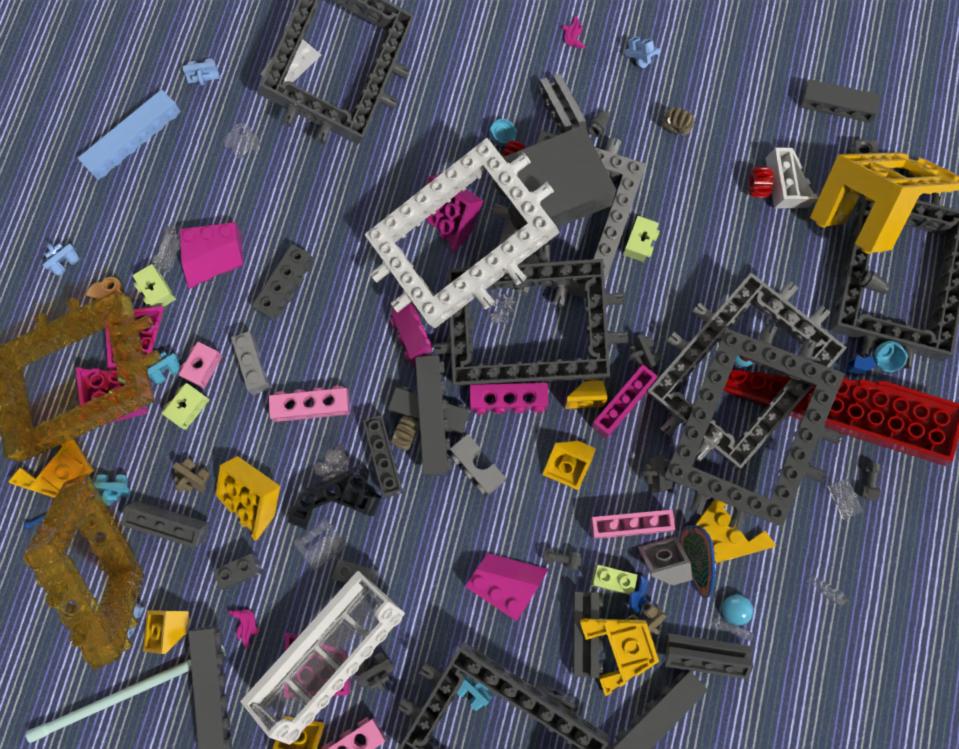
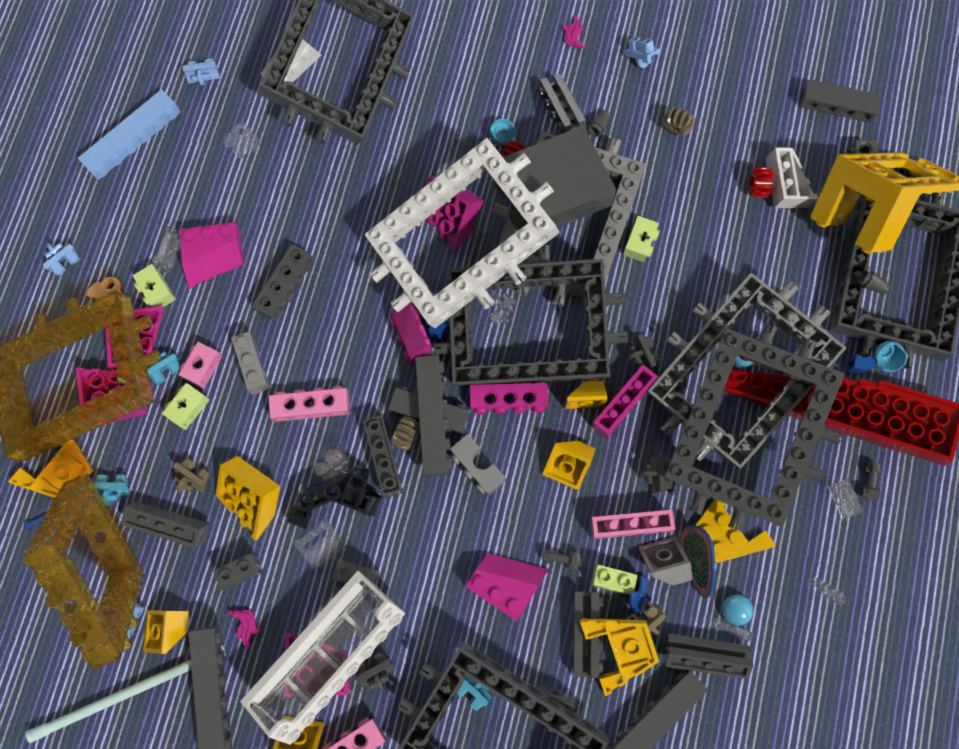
(439, 332): none -> blue piece

